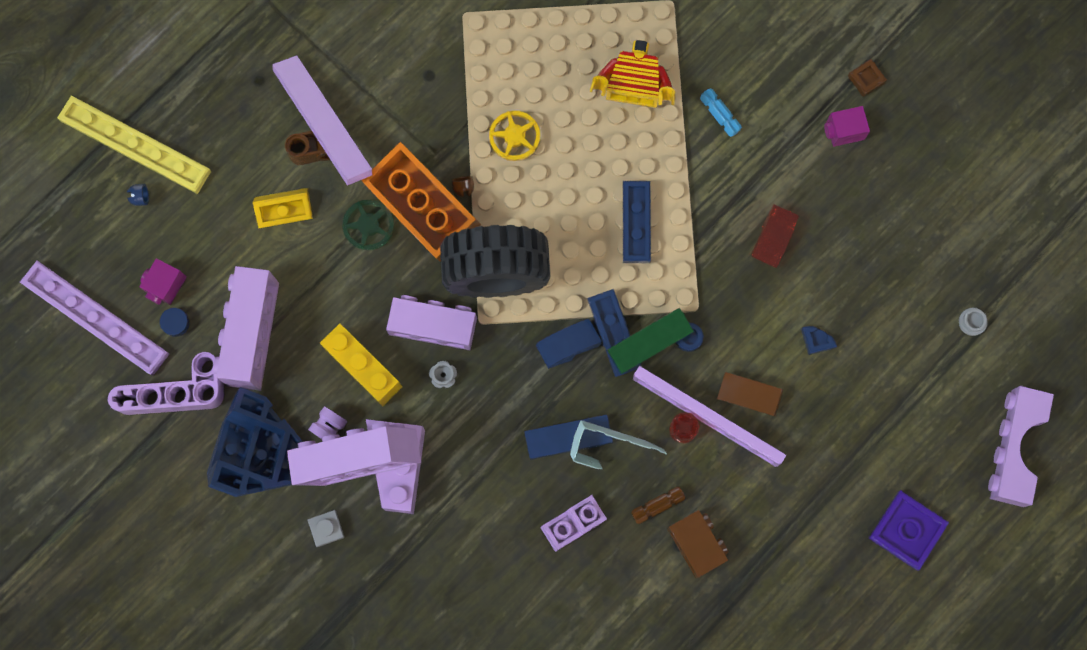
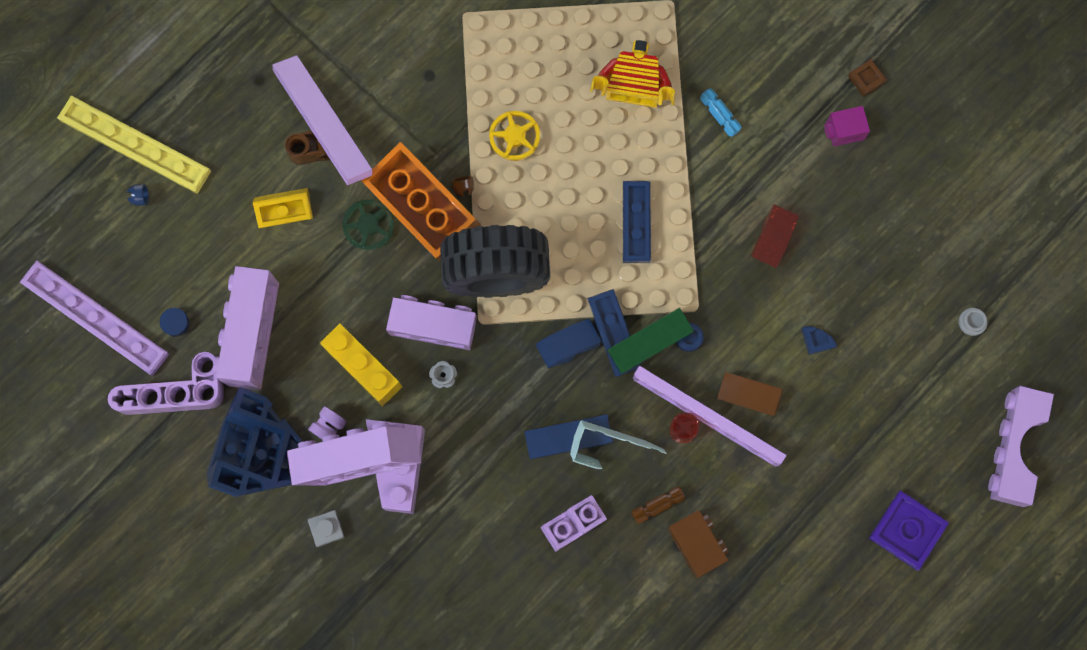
(161, 282): magenta brick -> none

